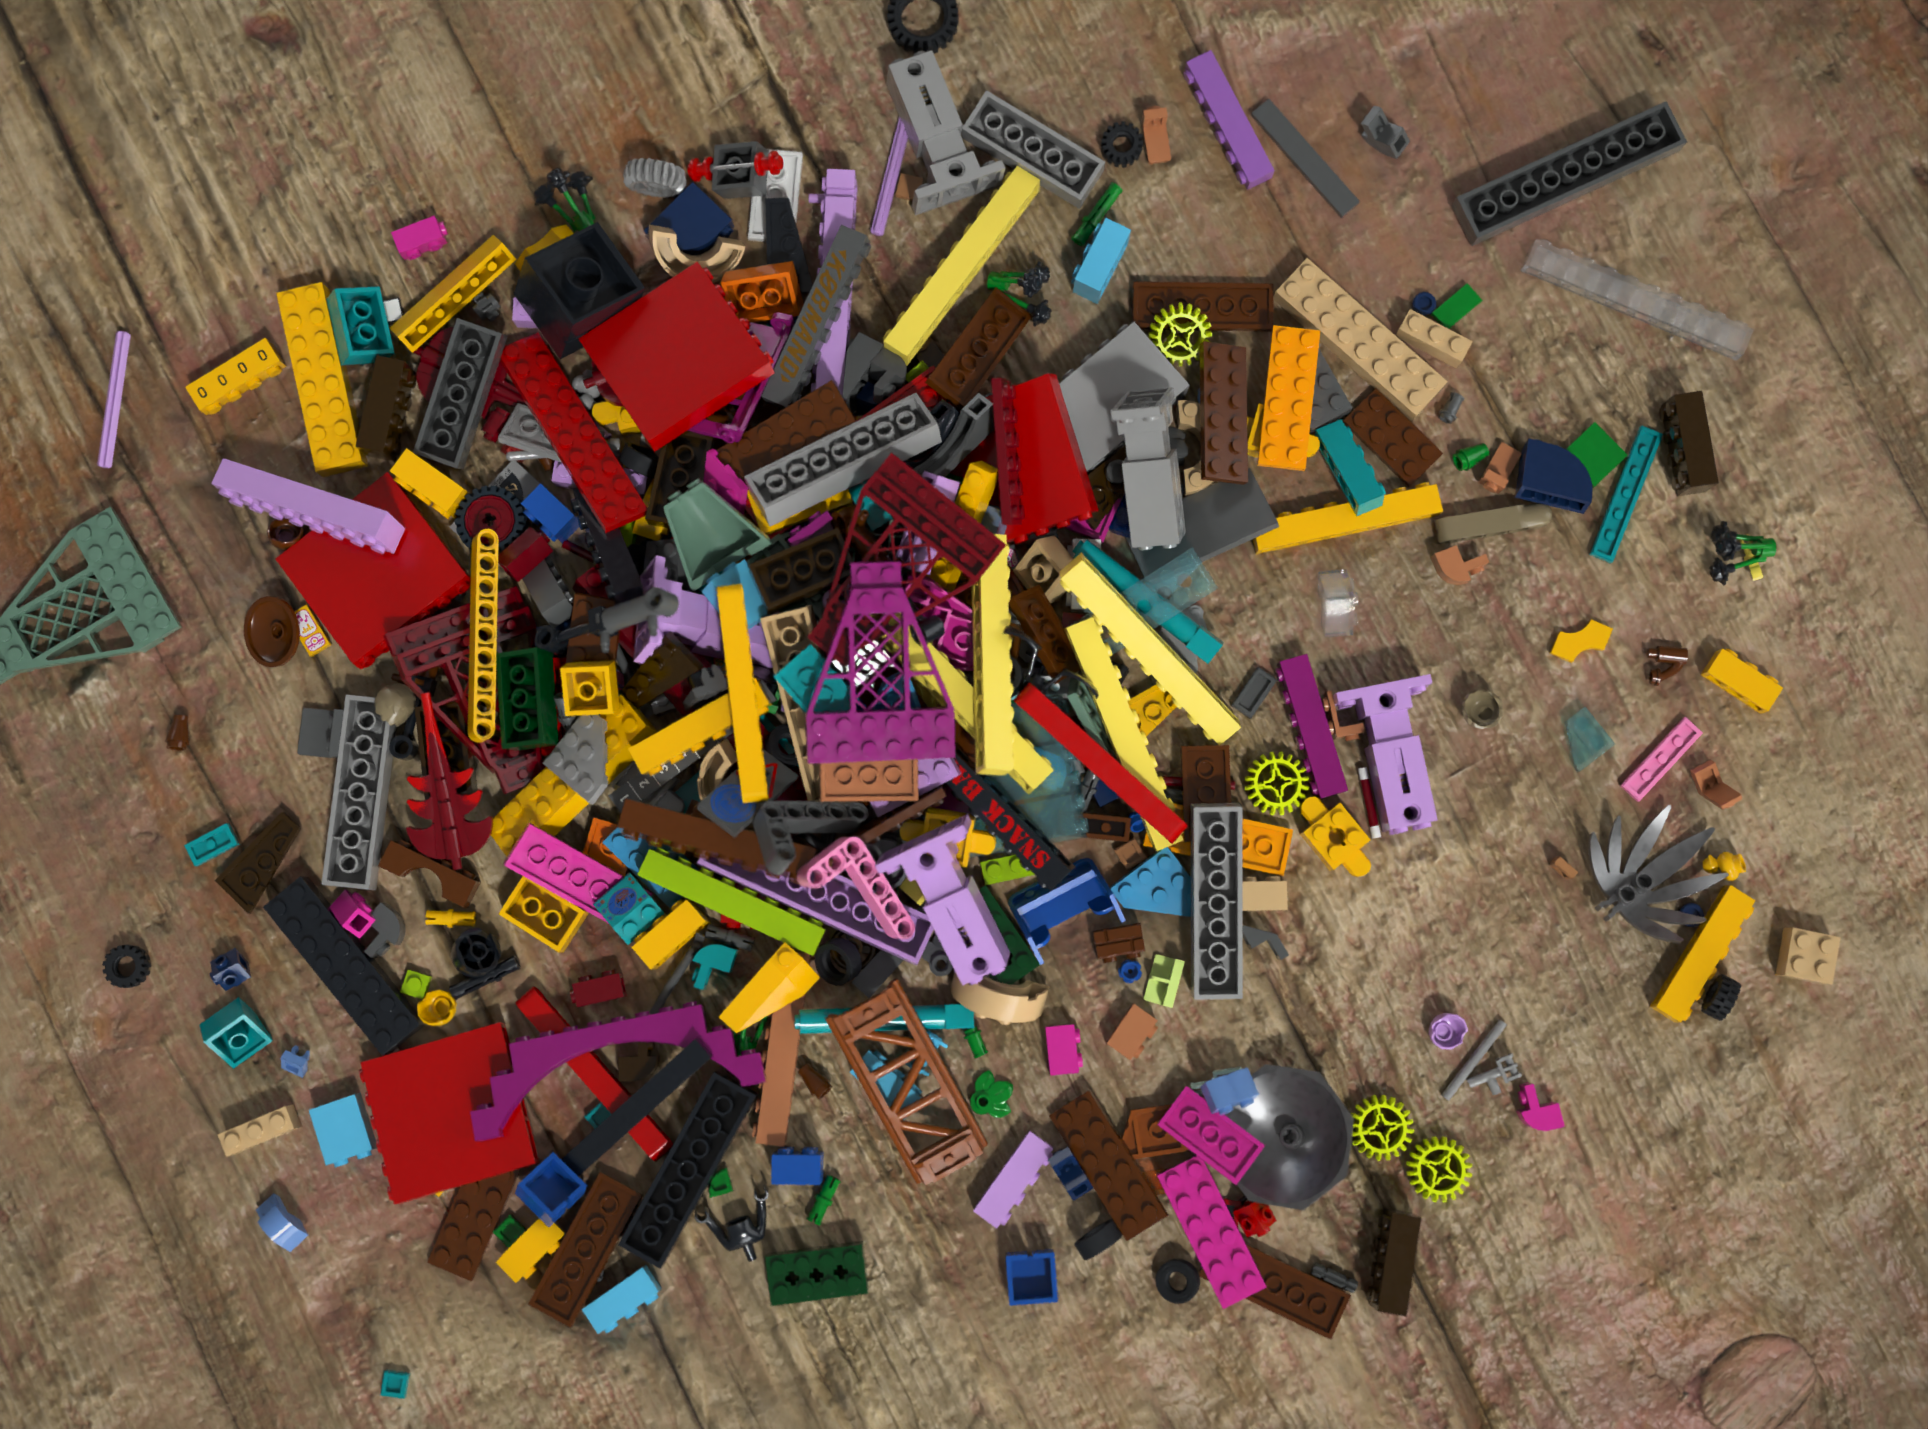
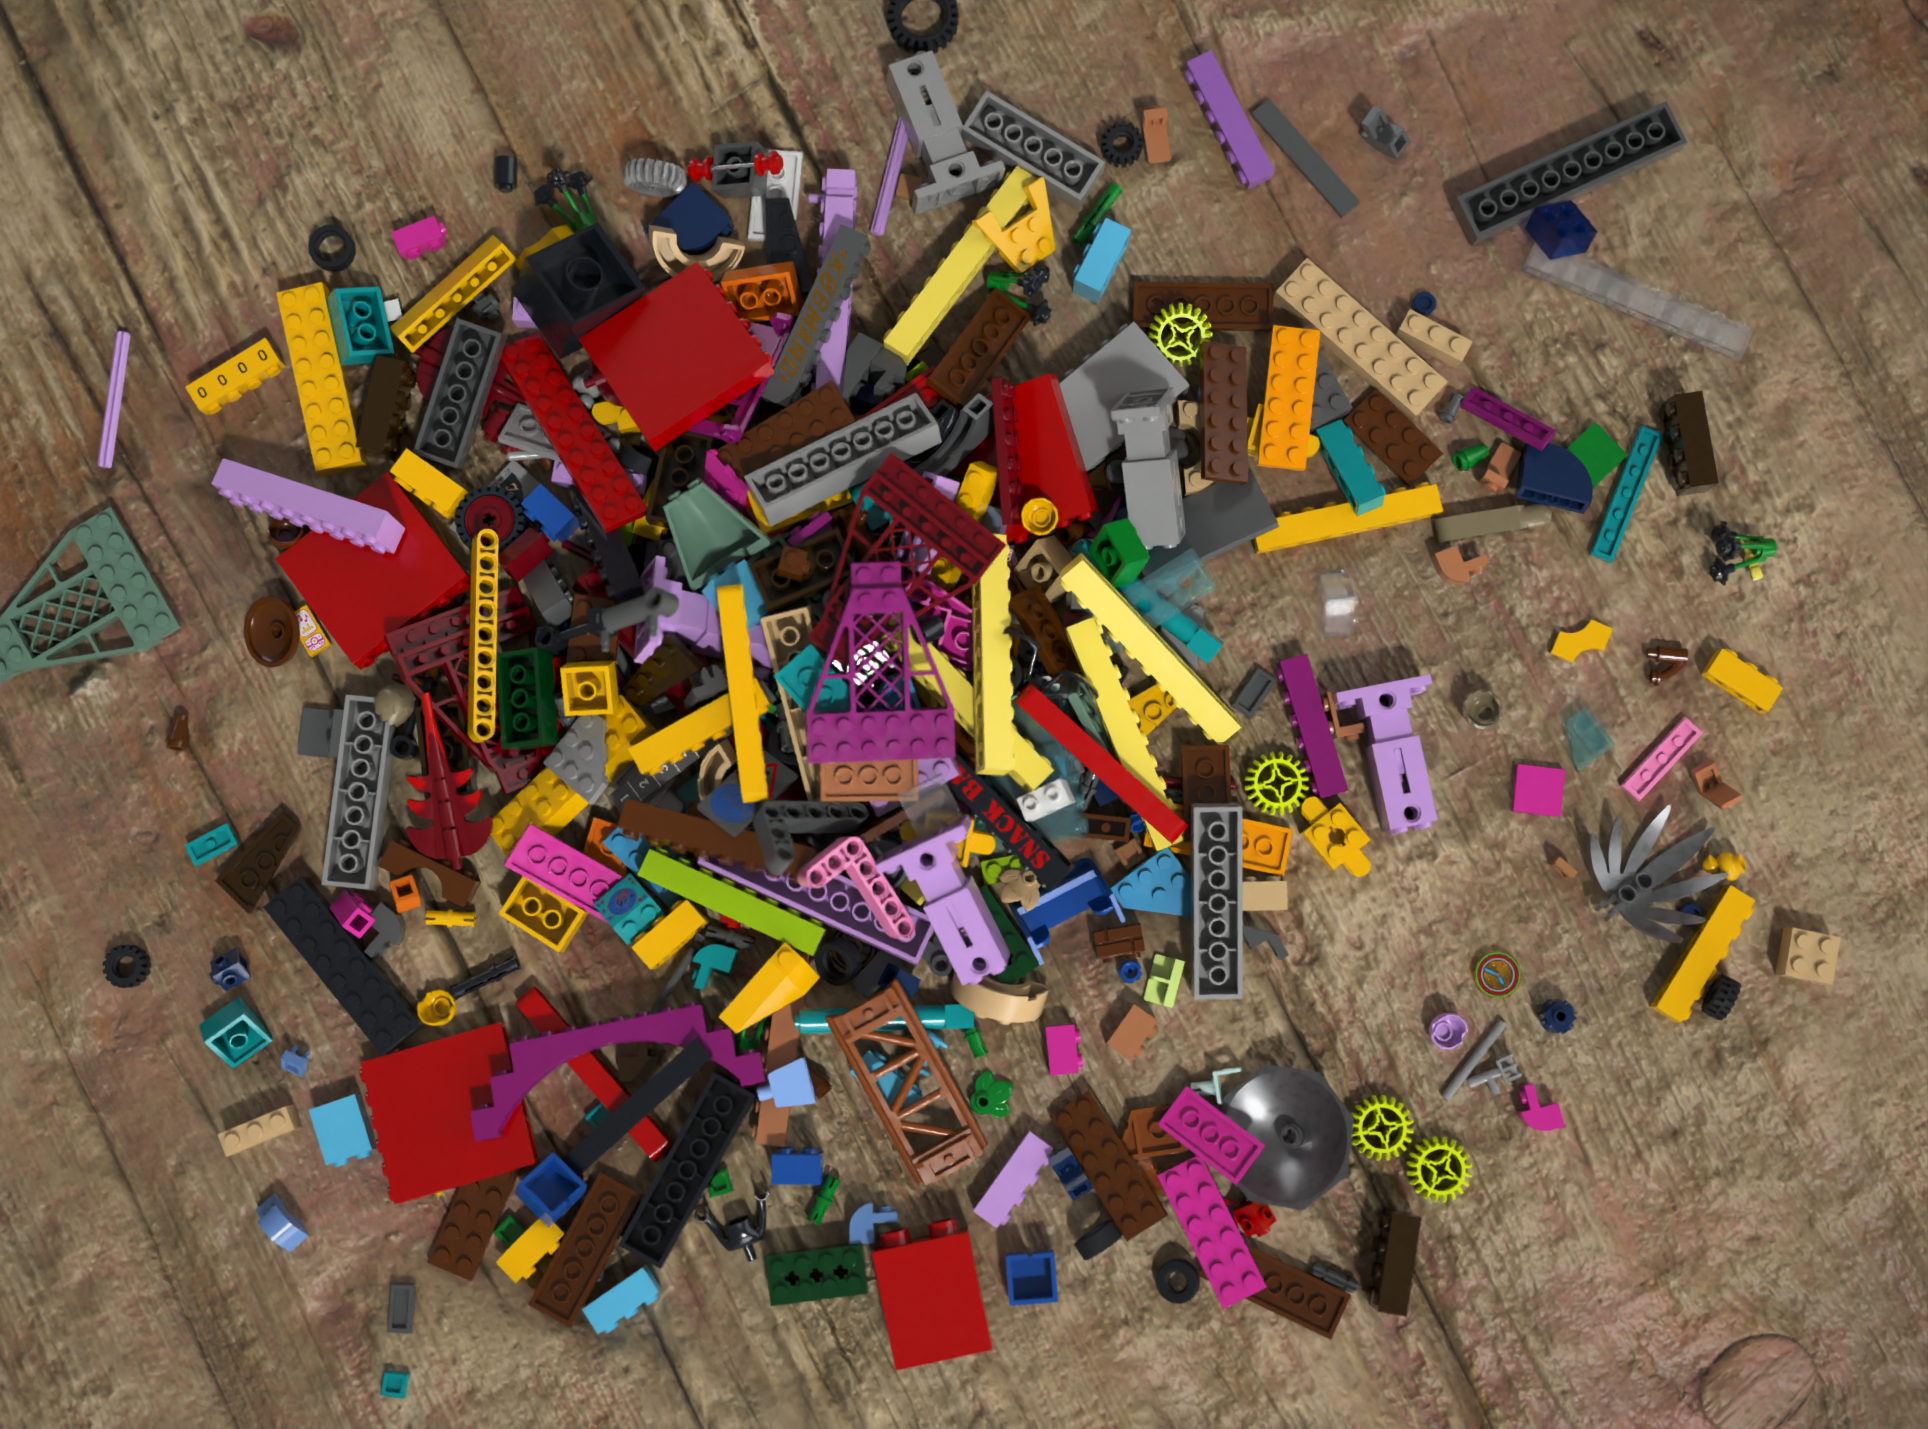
(323, 233): none -> black tyre
(401, 1307): none -> dark grey tile
(404, 894): none -> orange brick
(416, 984): lime plate -> none
(475, 953): black cylinder -> none
(505, 173): none -> black brick
(598, 990): dark red brick -> none
(783, 729): none -> dark grey pin
(789, 1085): none -> light blue torso
(794, 563): none -> reddish brown brick
(864, 1219): none -> medium blue brick
(908, 981): none -> dark blue brick
(930, 806): none -> clear tile
(931, 1295): none -> red brick
(1017, 888): none -> tan plate
(1028, 237): none -> yellow wing
(1039, 516): none -> yellow hair
(1046, 800): none -> white brick
(1074, 532): none -> reddish brown cone
(1119, 552): none -> green brick
(1230, 1091): medium blue brick -> none
(1369, 802): dark red bar -> none
(1456, 306): green tile -> none
(1497, 974): none -> tile
(1507, 418): none -> magenta plate
(1538, 790): none -> dark pink tile
(1548, 1016): none -> dark blue brick
(1560, 229): none -> clear blue brick

